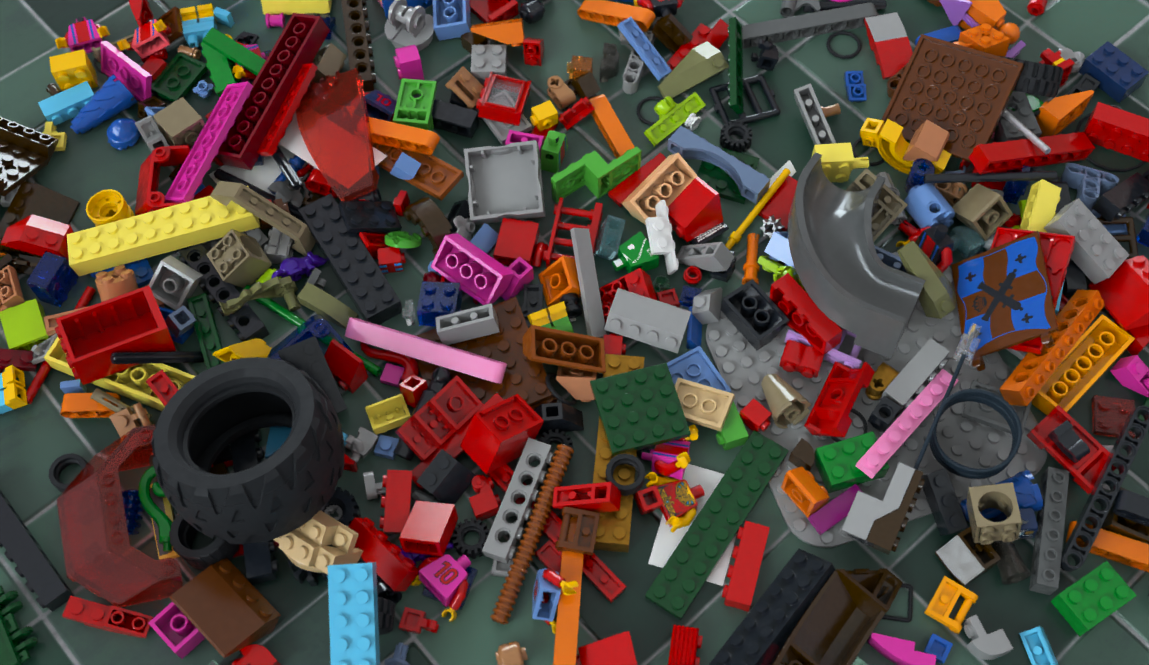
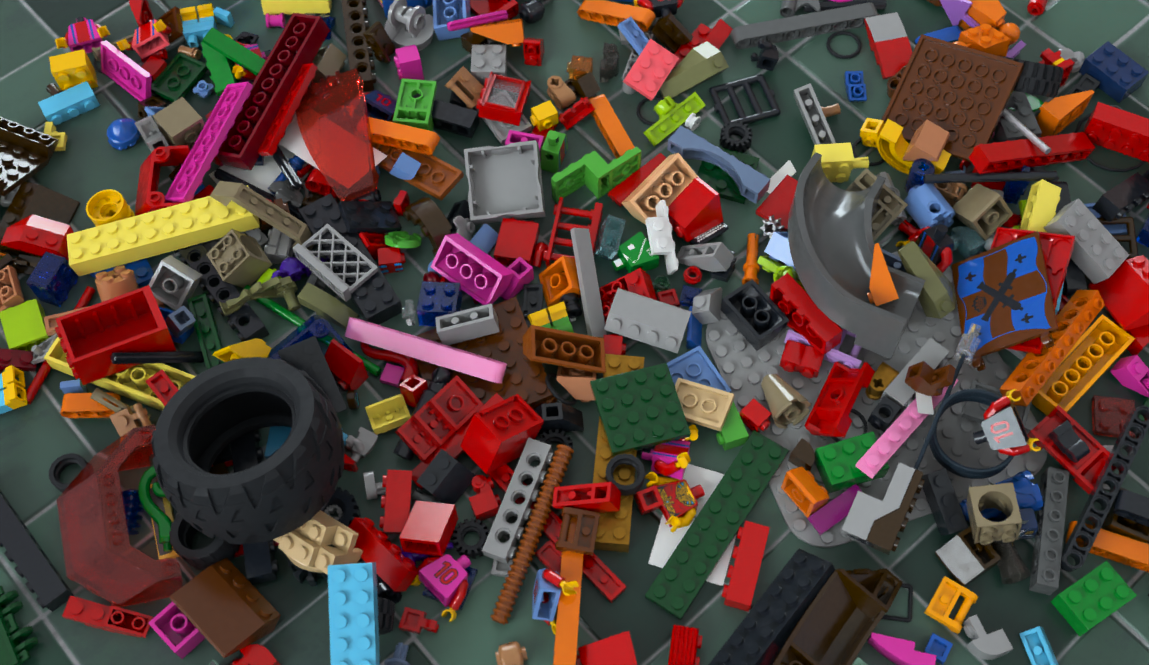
(103, 105): blue cone -> none
(326, 274): none -> light grey fence
(353, 399): none -> dark brown tile
(380, 42): none -> dark brown bracket
(386, 446): medium blue plate -> none
(477, 20): none -> dark pink axle
(650, 69): none -> coral plate
(735, 60): dark green plate -> none
(736, 235): yellow bar -> none
(881, 284): none -> orange slope
(924, 403): none -> white sticker
(929, 381): none -> reddish brown brick
(1004, 428): none -> torso
(1088, 182): sand blue beam -> none

